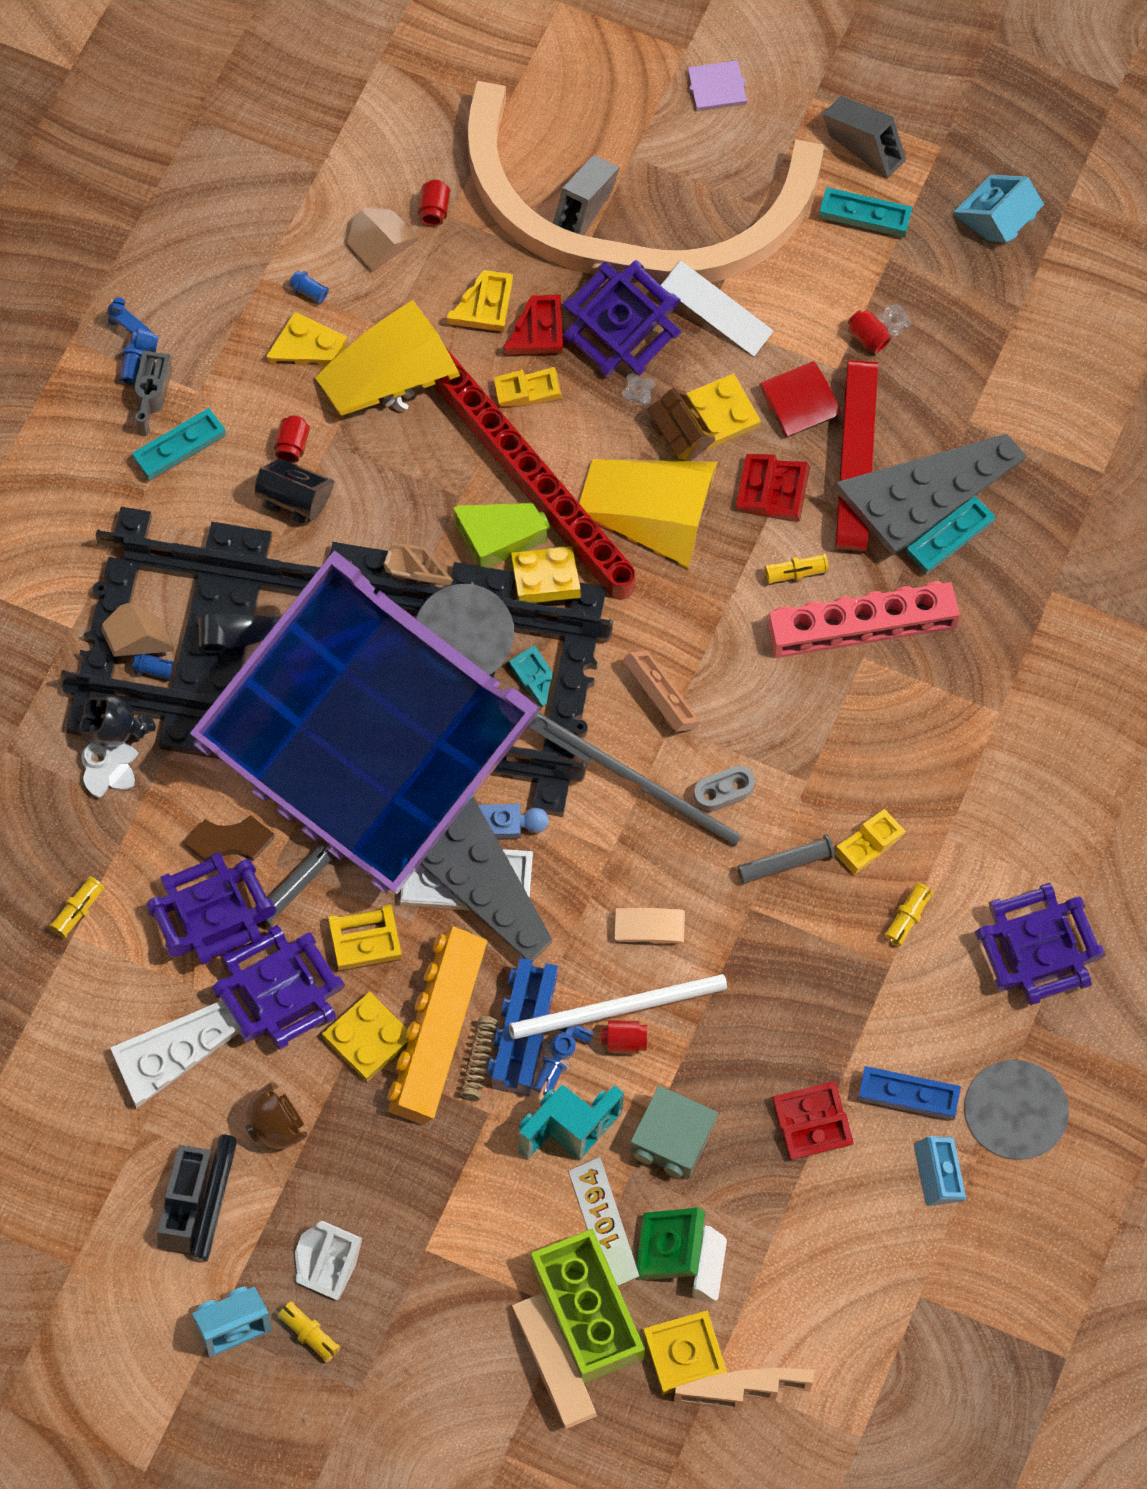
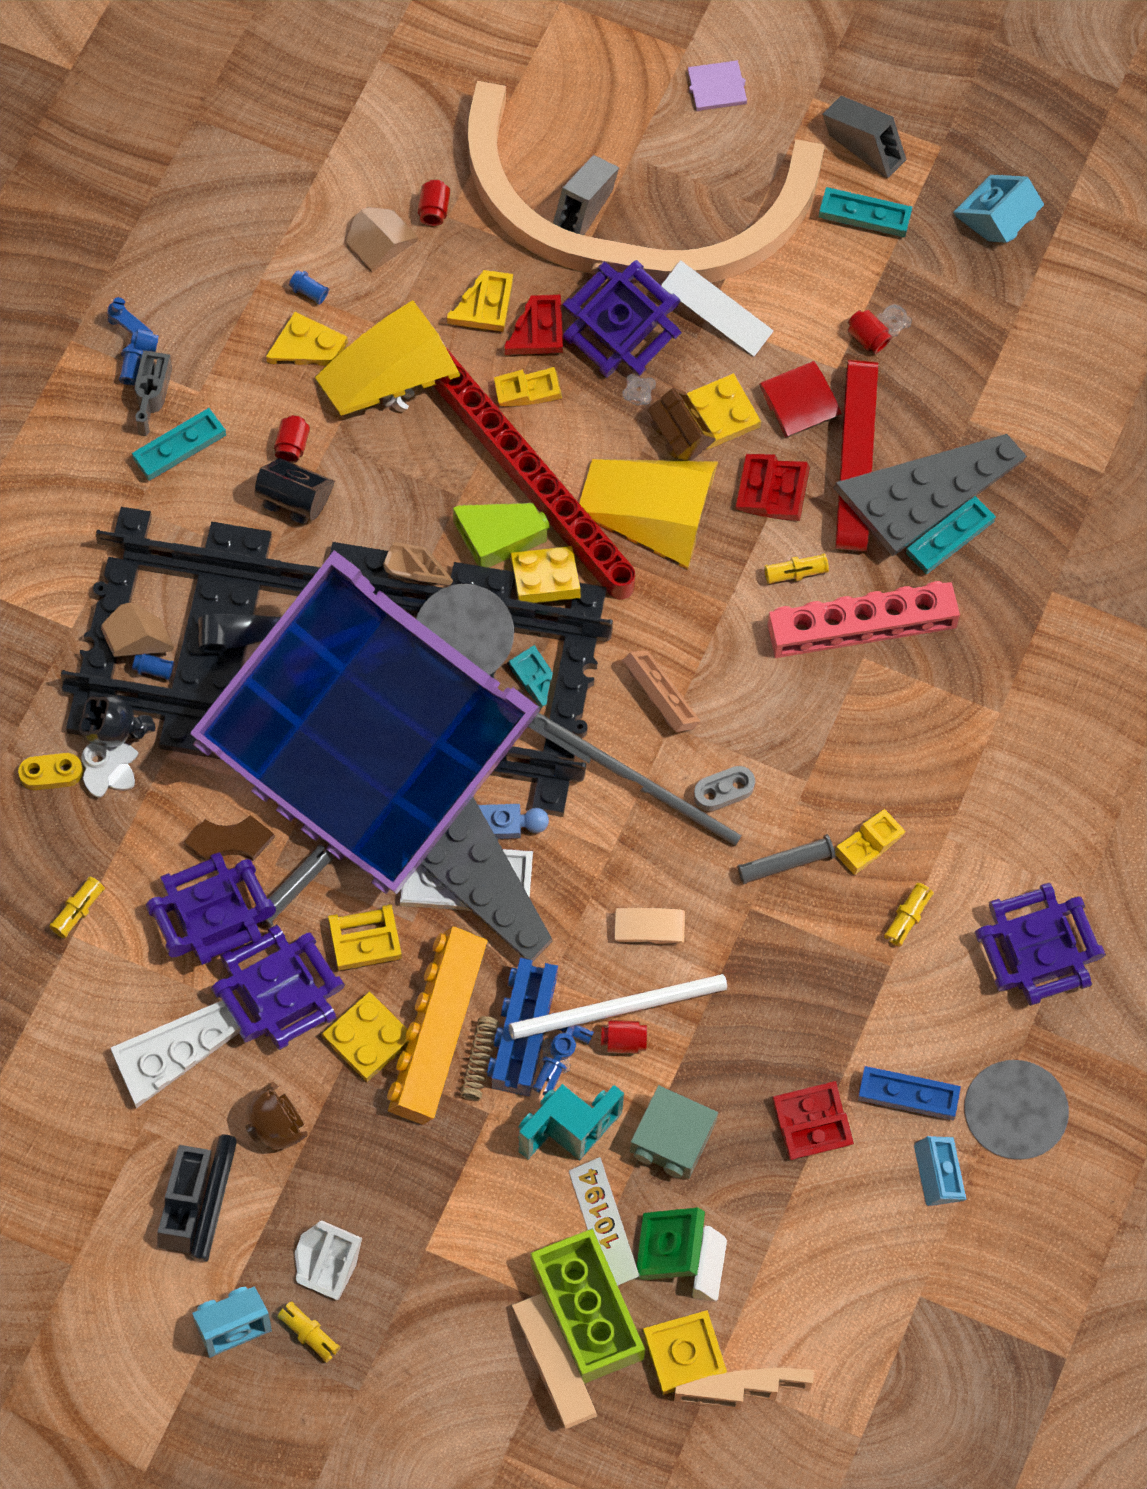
(50, 772): none -> yellow plate

